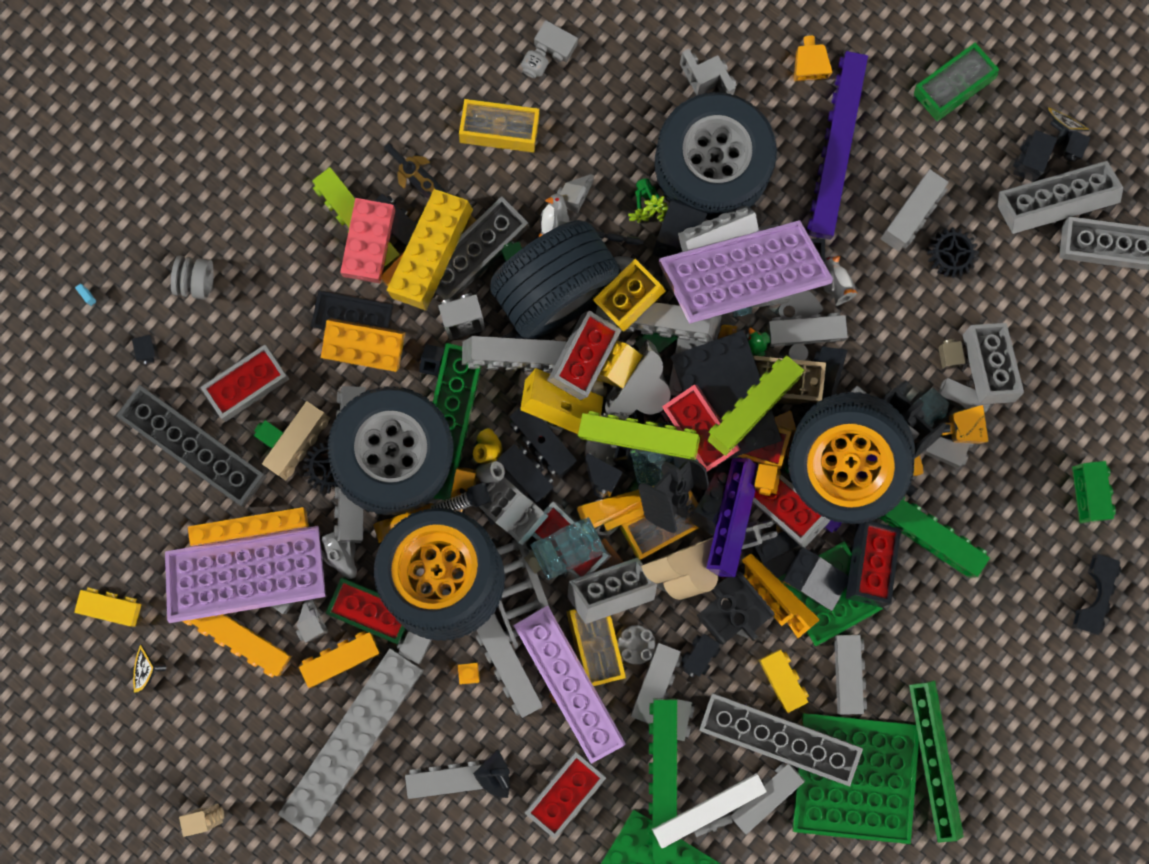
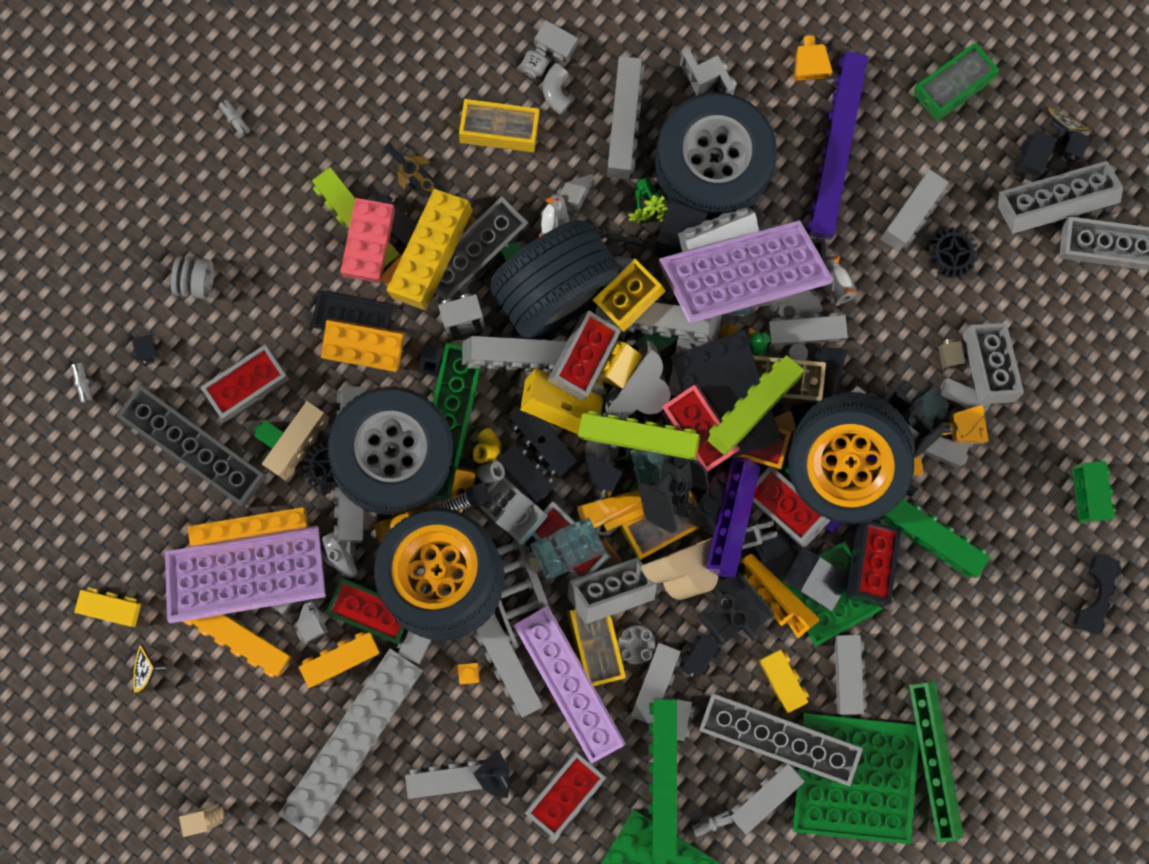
(81, 383): none -> light grey pin
(86, 295): medium azure tile -> none
(234, 118): none -> light grey pin
(552, 89): none -> light grey cylinder
(624, 121): none -> light grey brick
(709, 810): white tile -> none
(767, 479): light orange brick -> none

